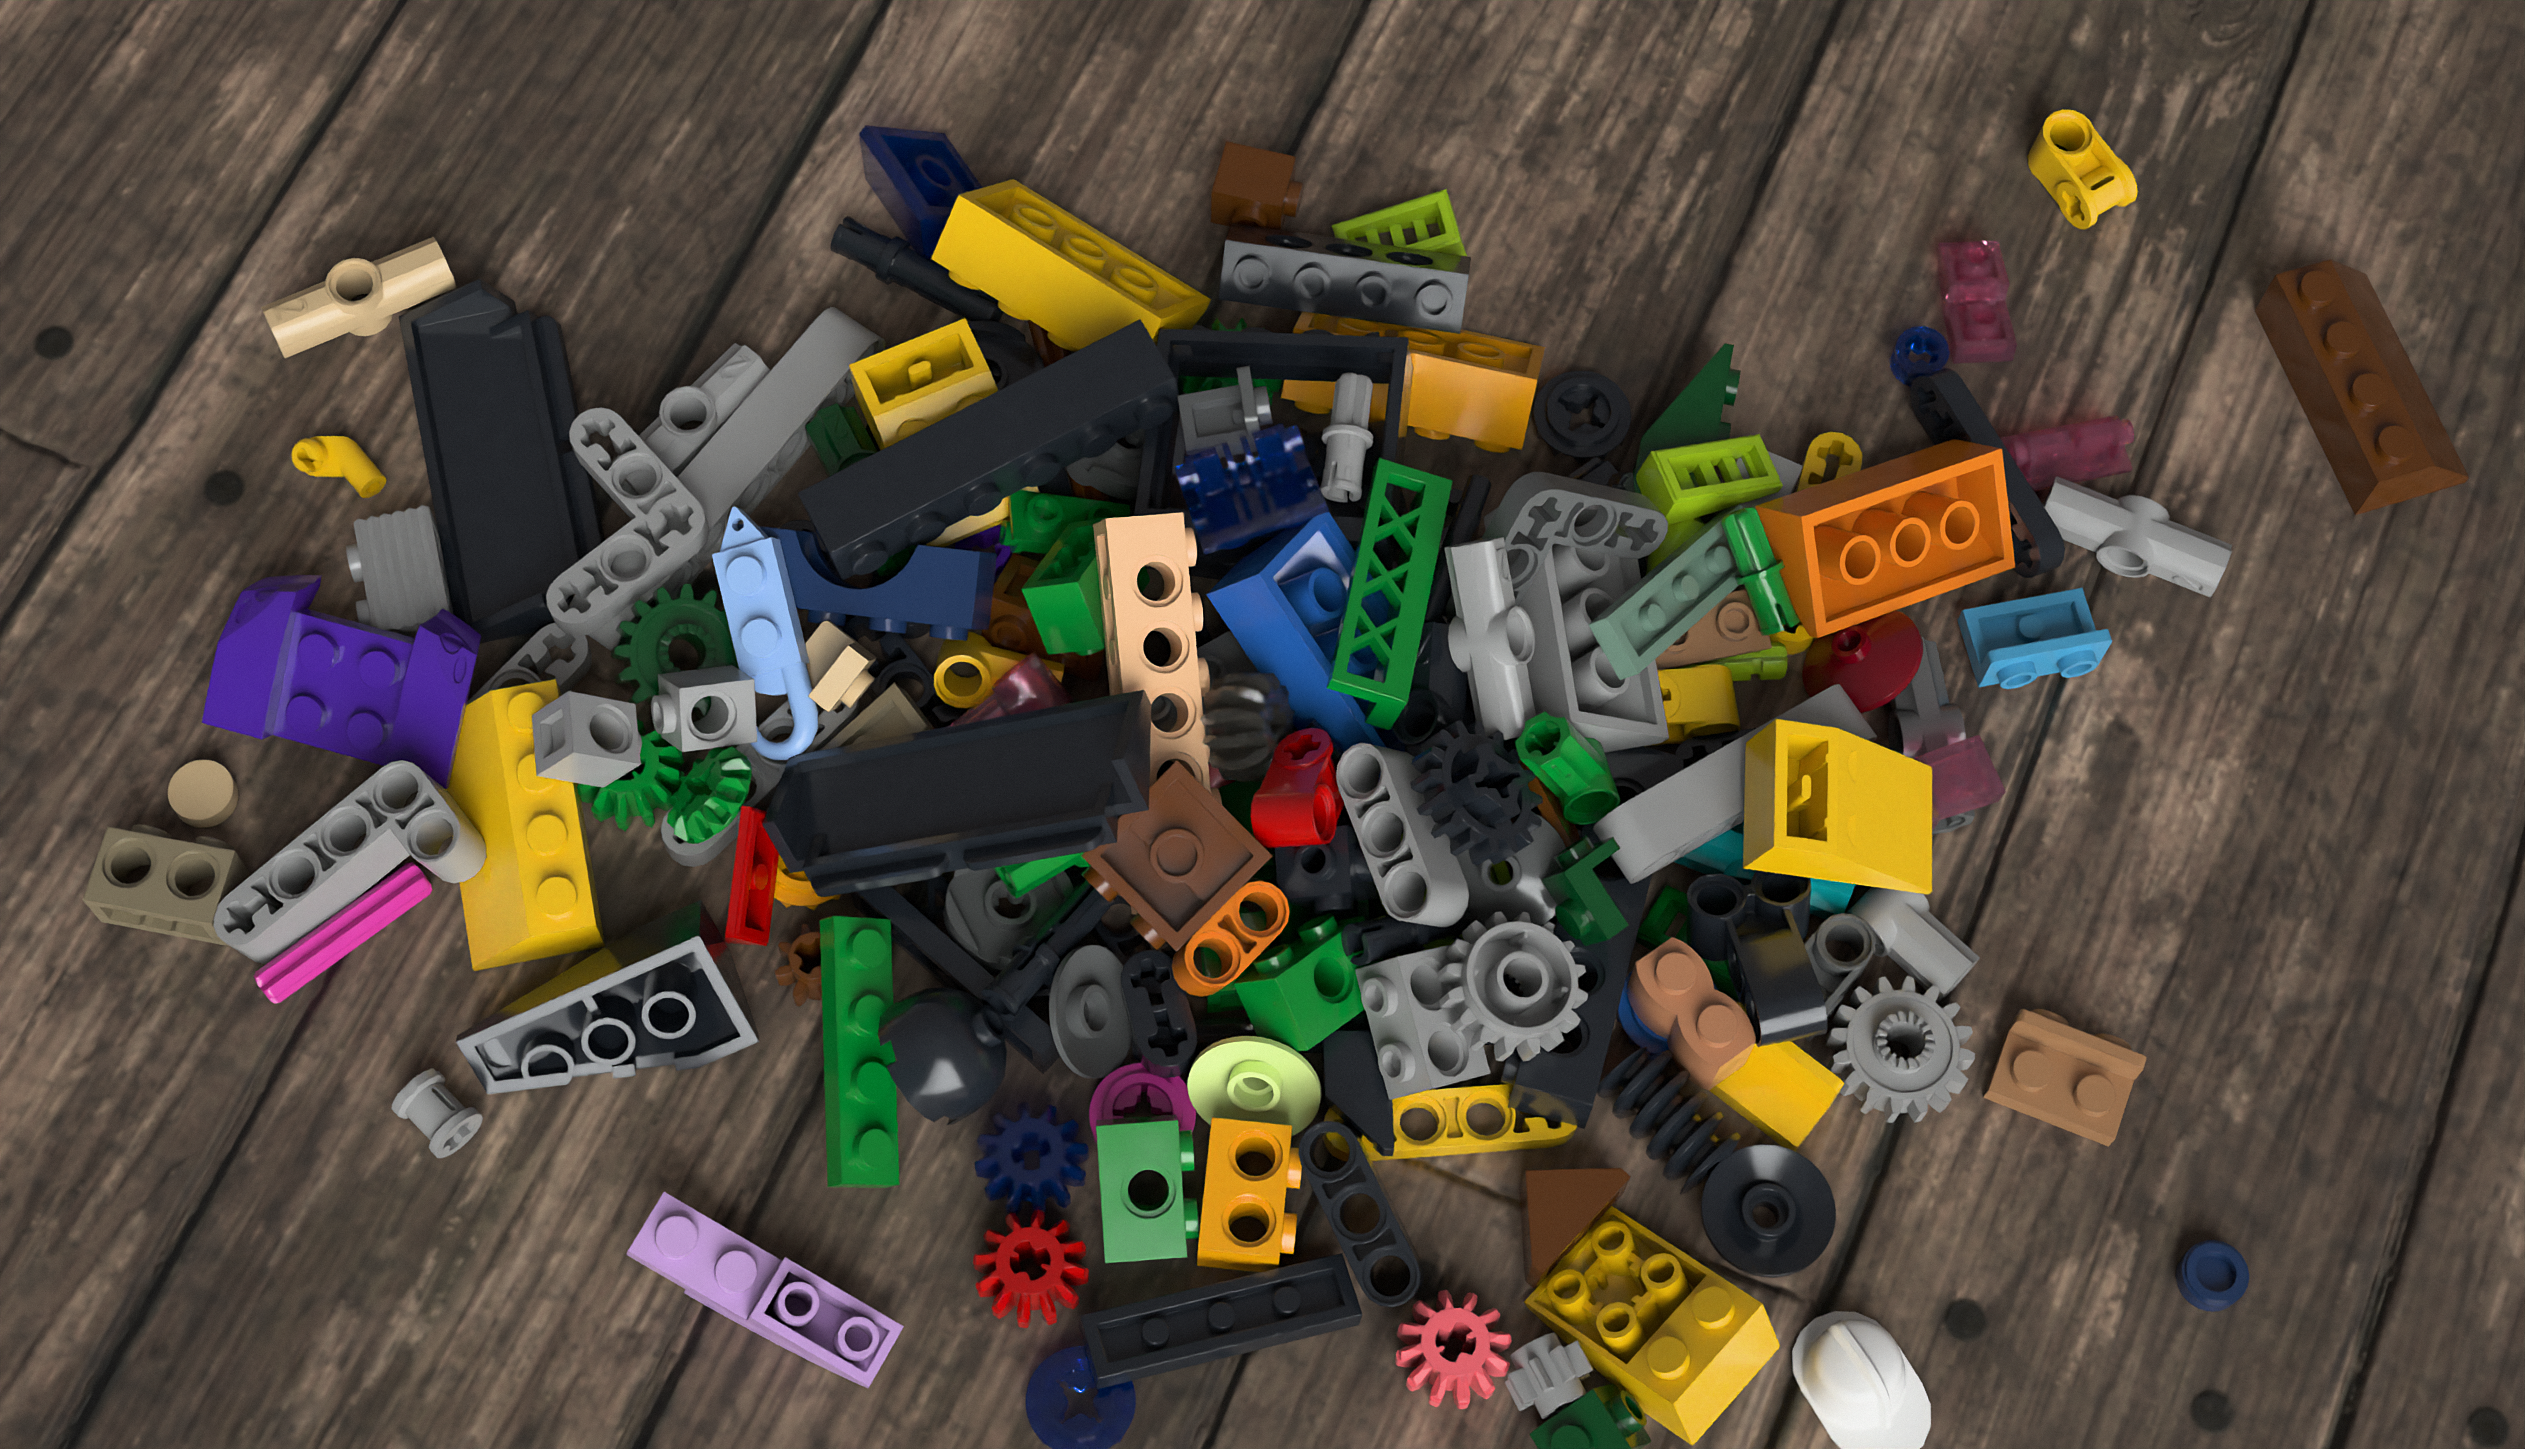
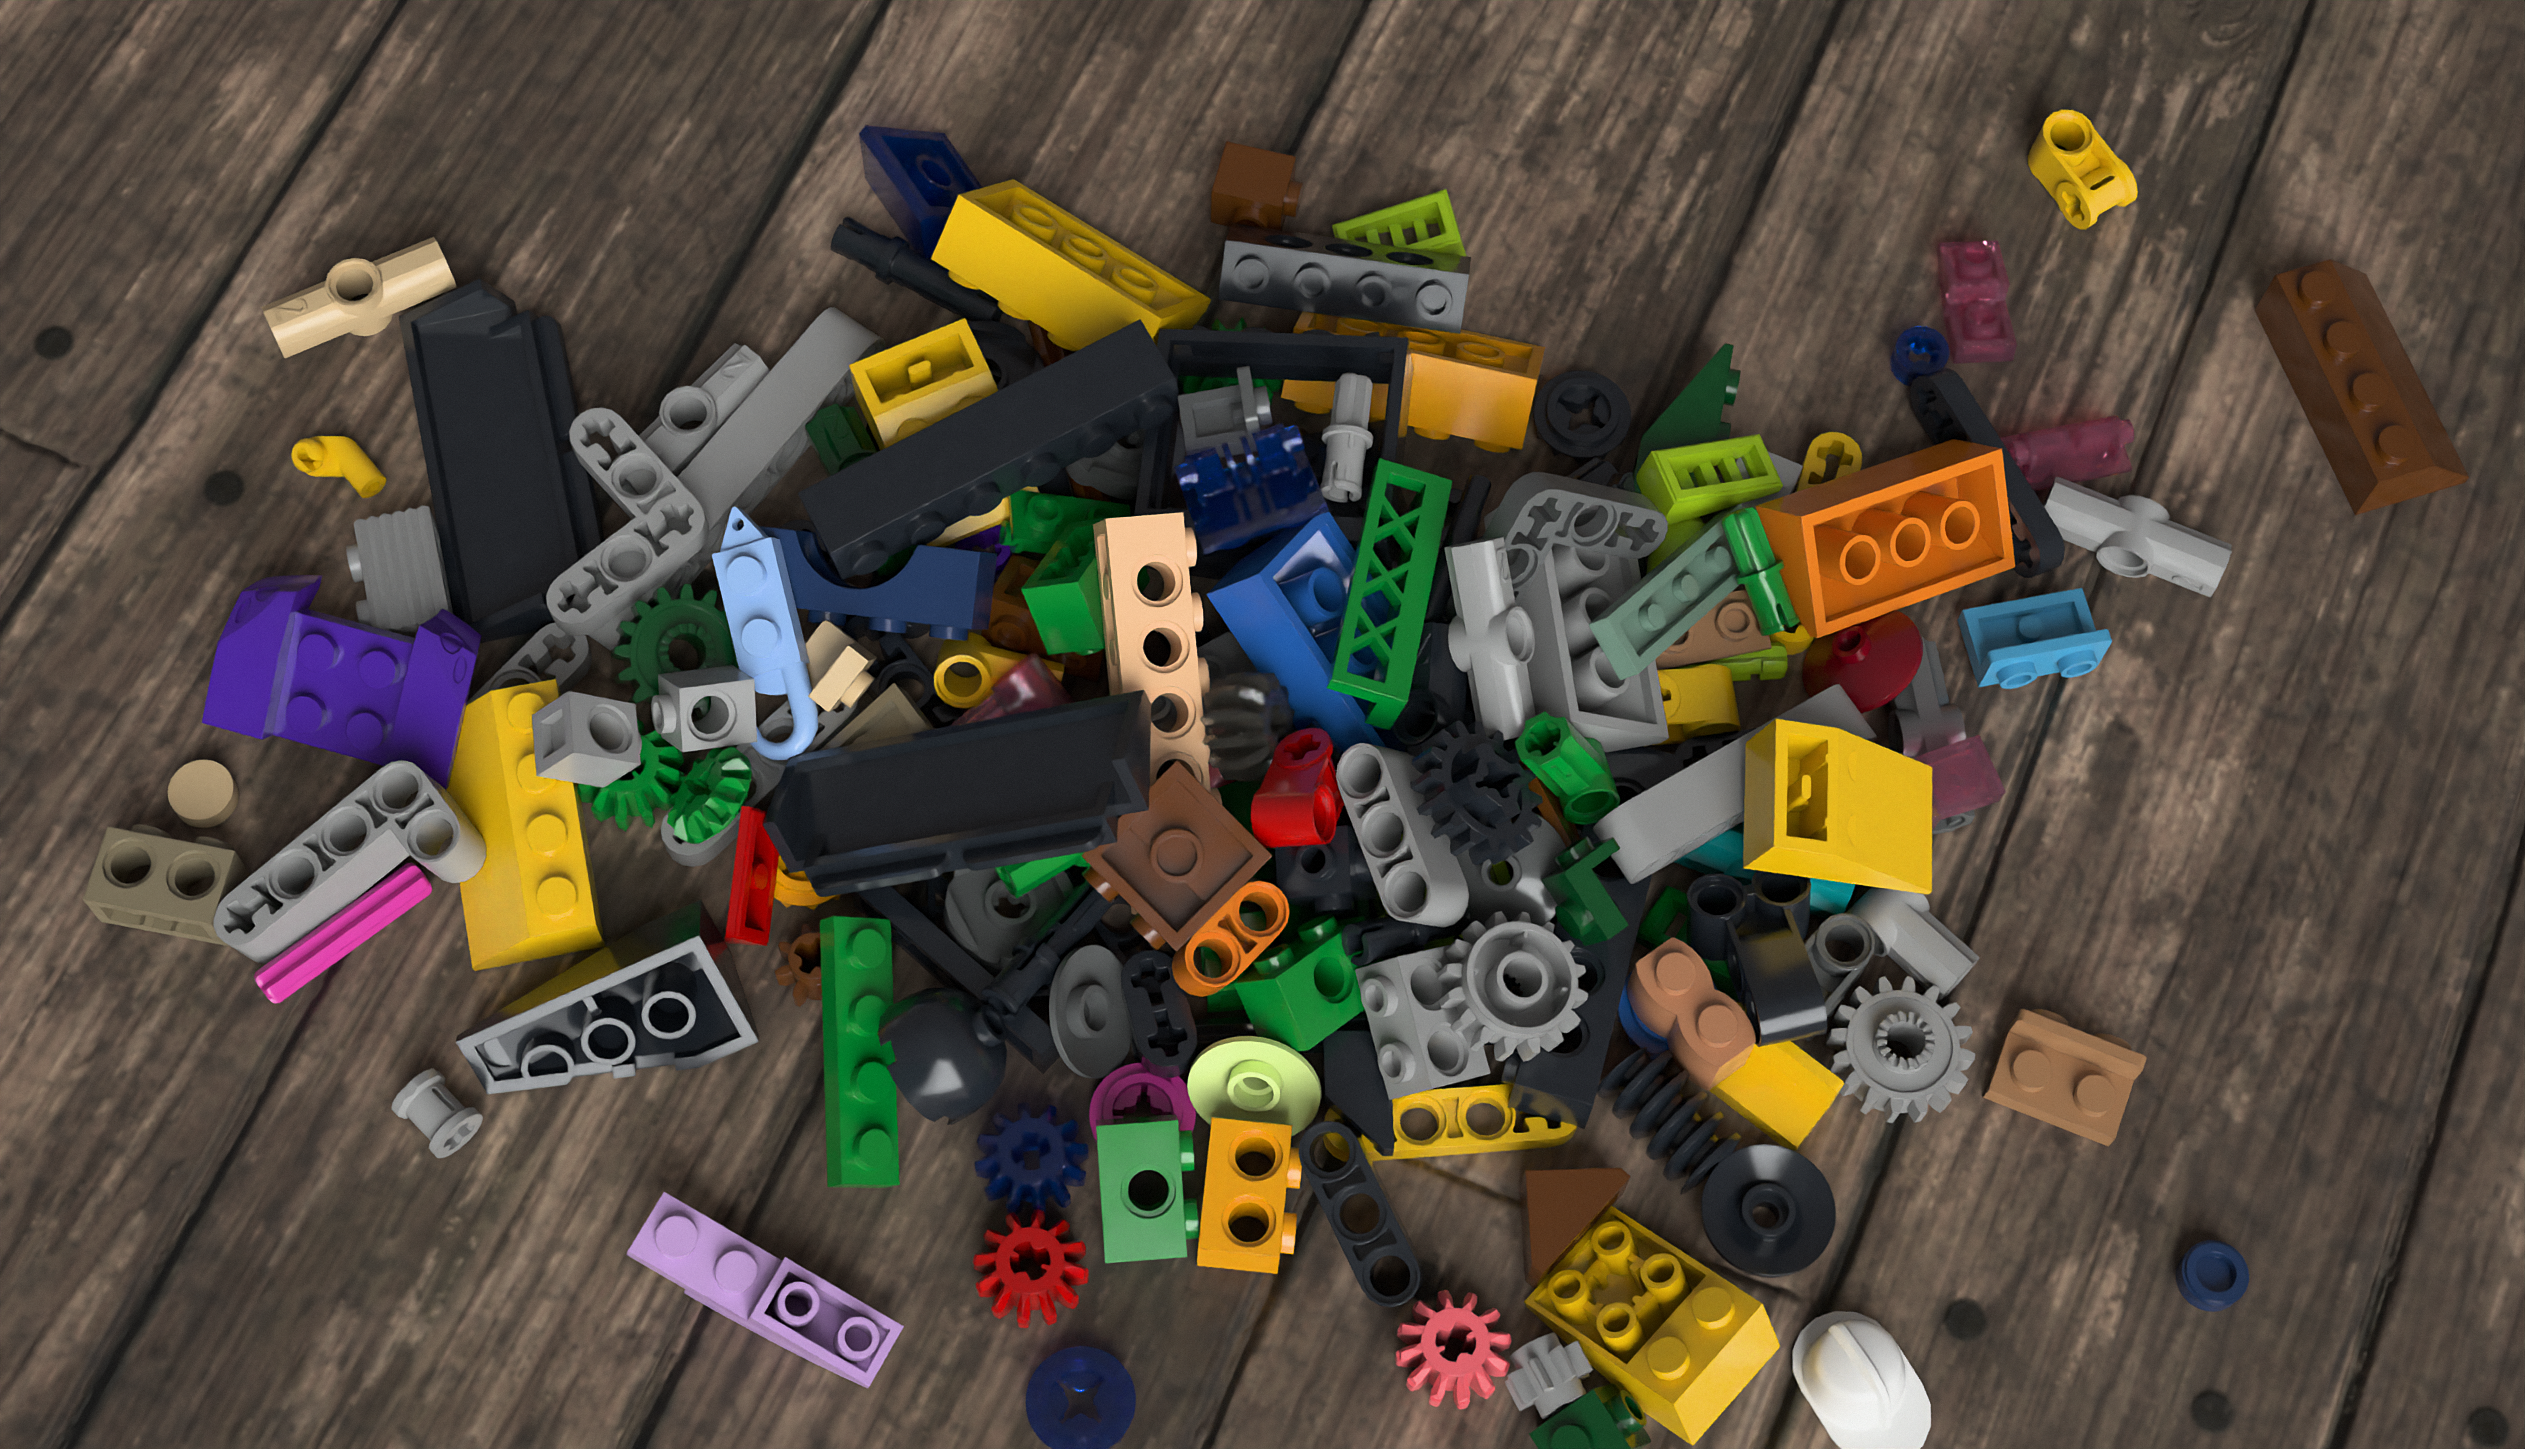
(1219, 1320): black plate -> none

